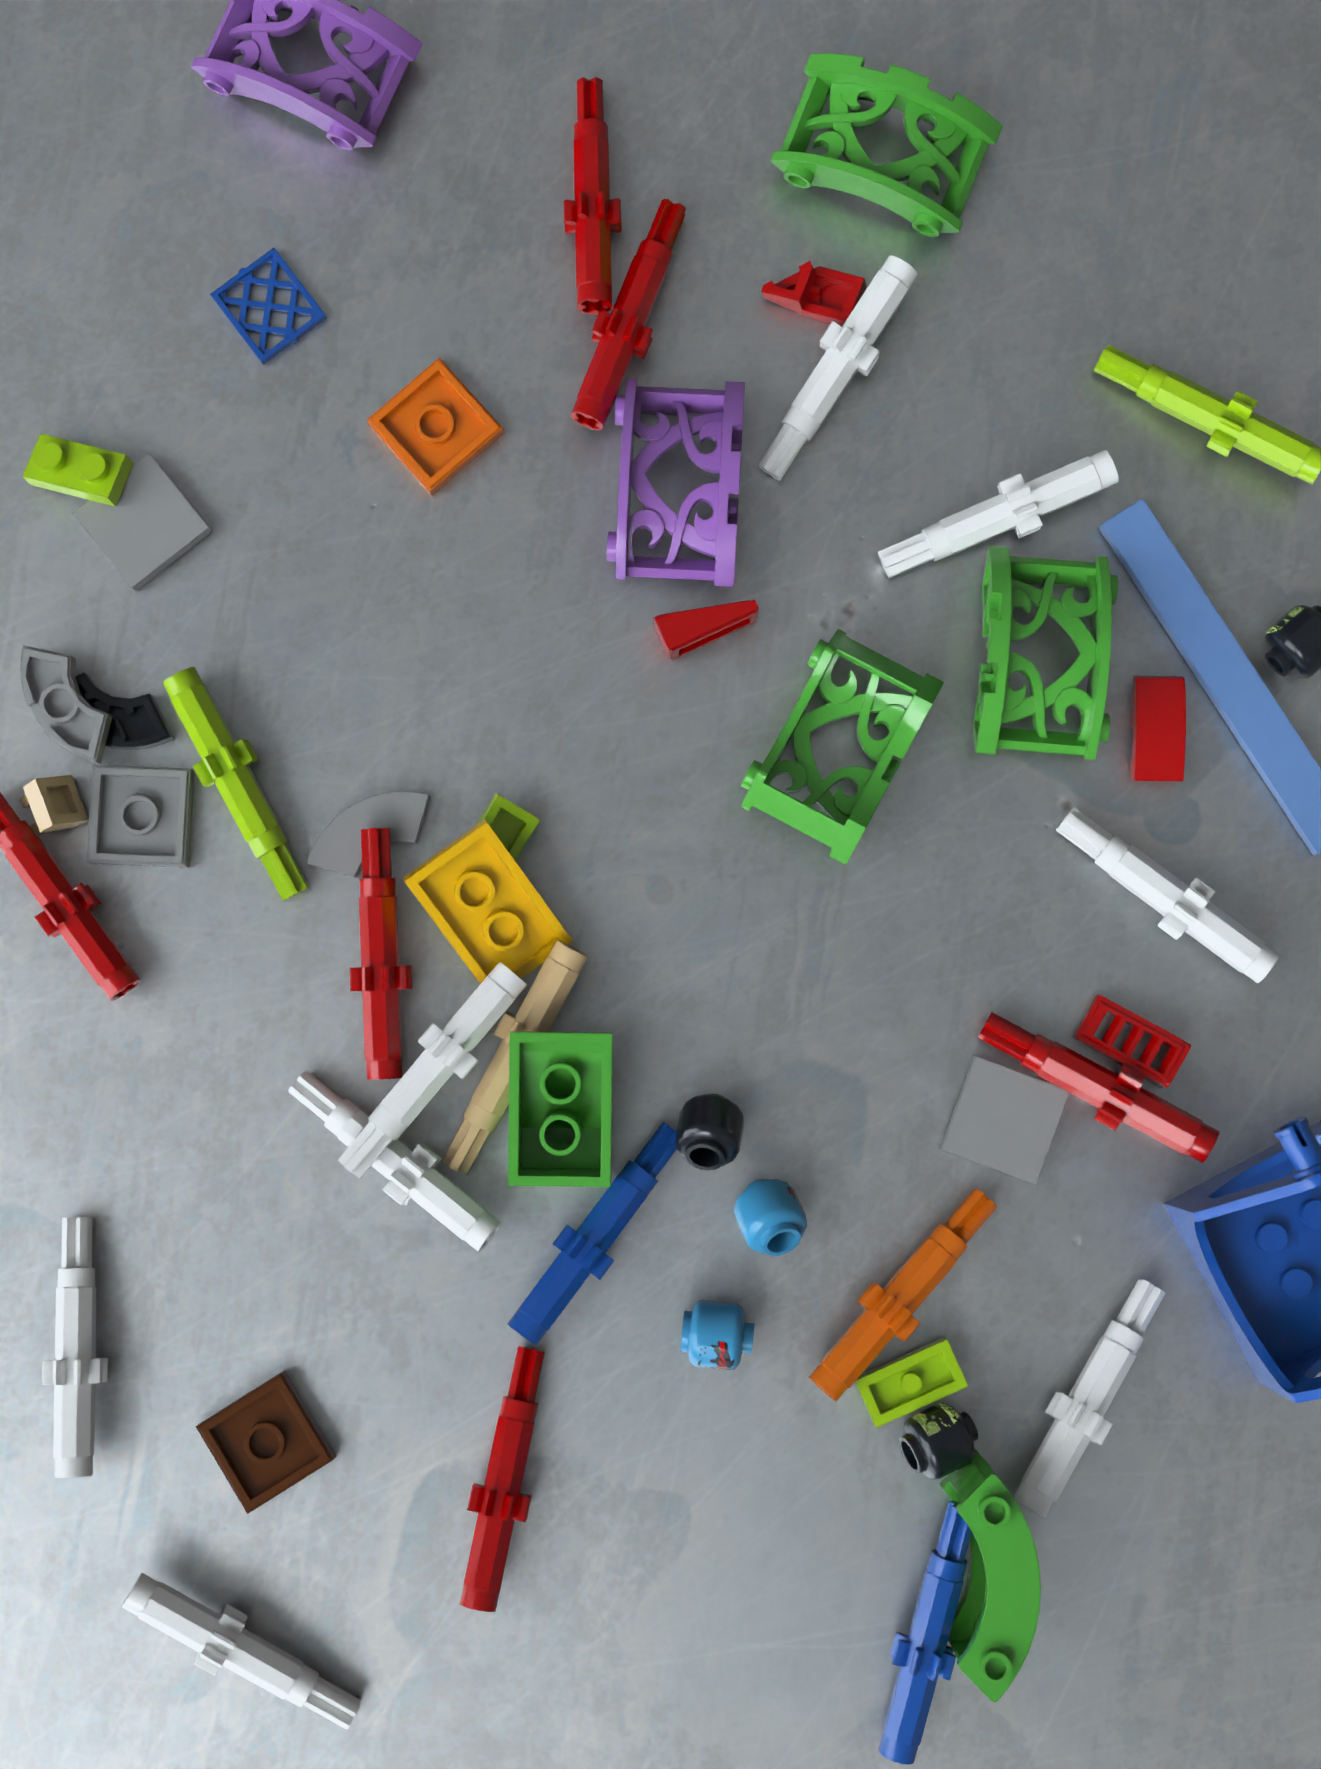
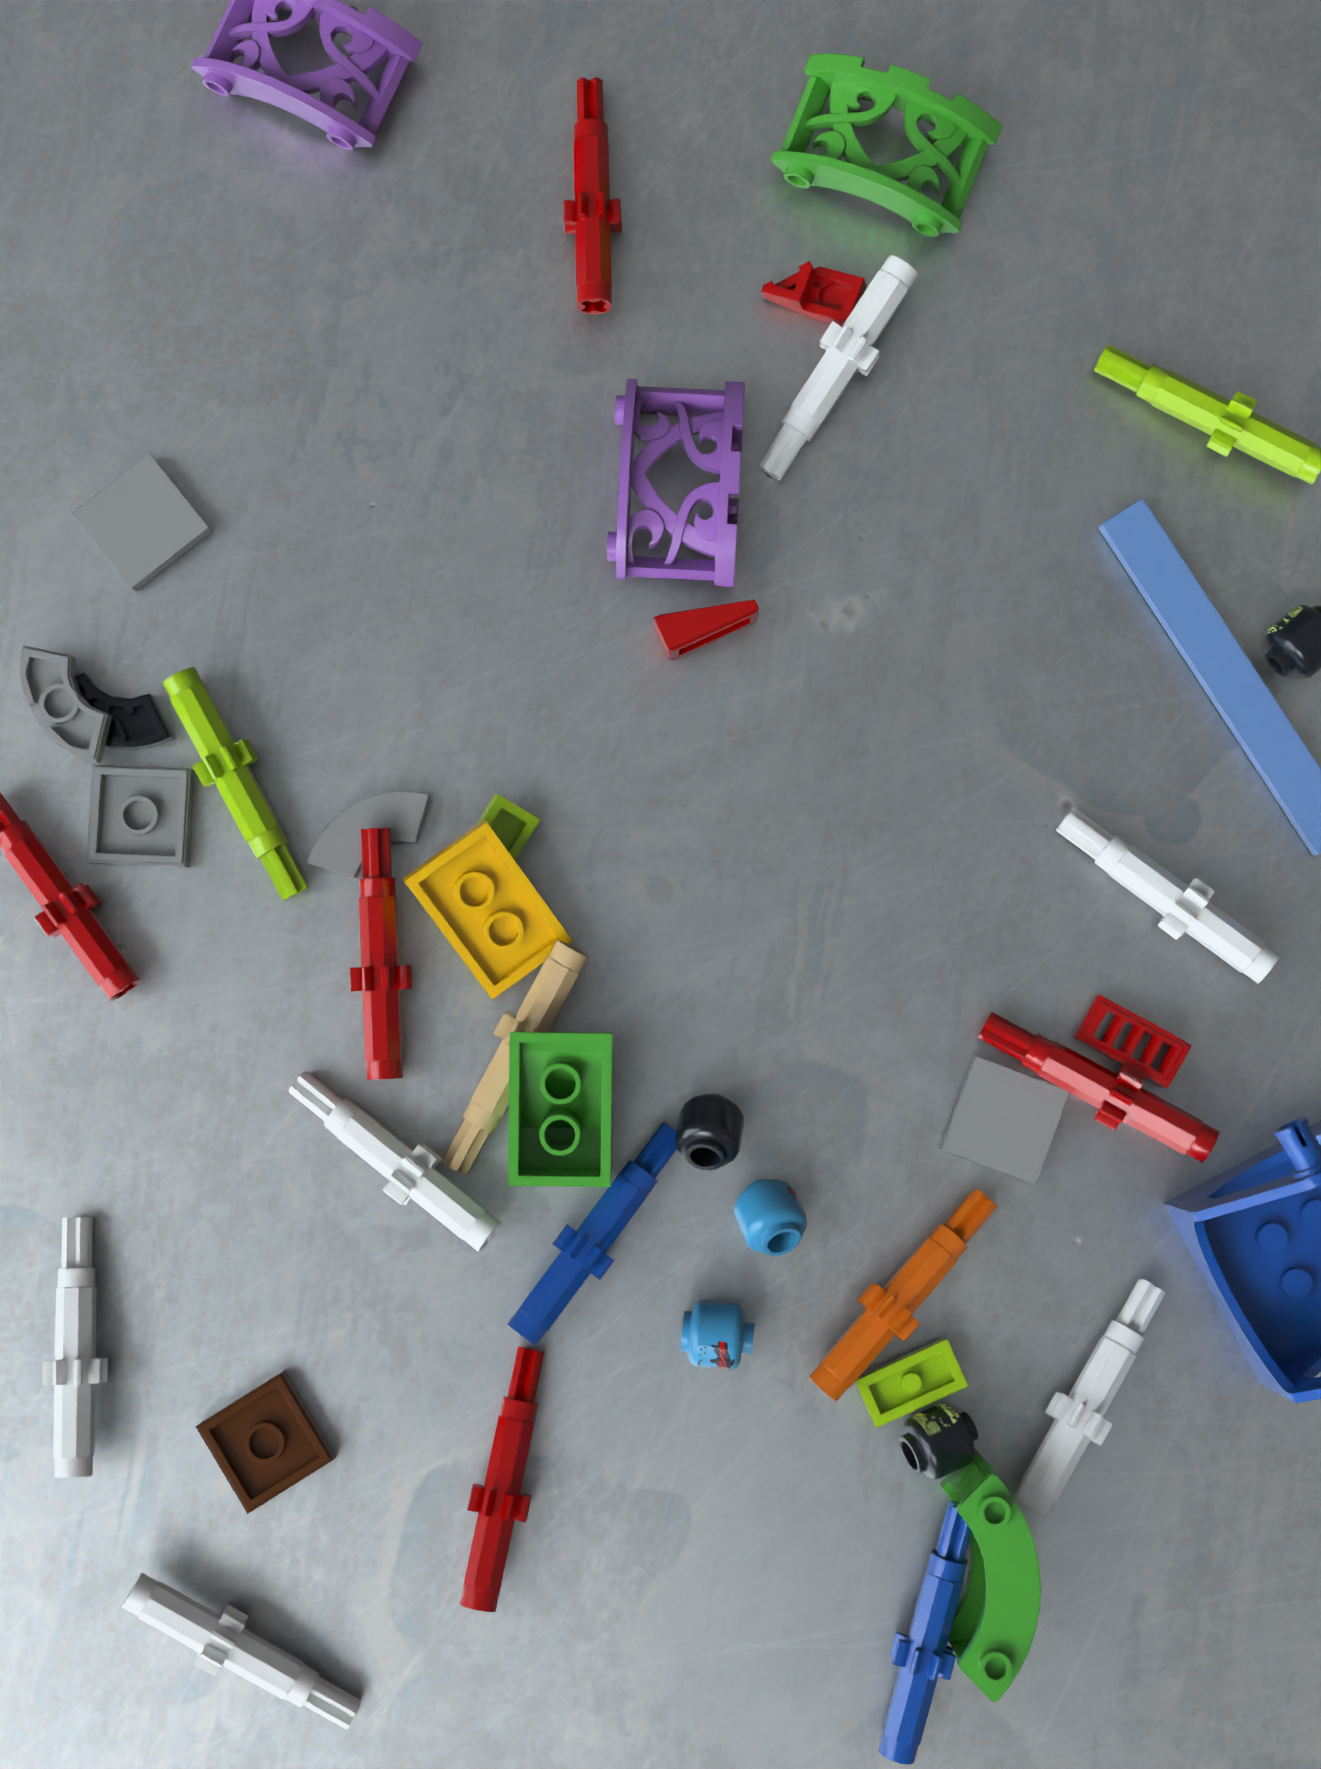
(54, 804): tan tile -> none
(78, 469): lime plate -> none
(291, 335): blue window -> none
(435, 426): orange tile -> none
(445, 1054): white piece -> none
(625, 329): red piece -> none
(900, 713): bright green fence -> none
(1008, 588): bright green fence -> none
(1015, 507): white piece -> none
(1159, 728): red slope -> none

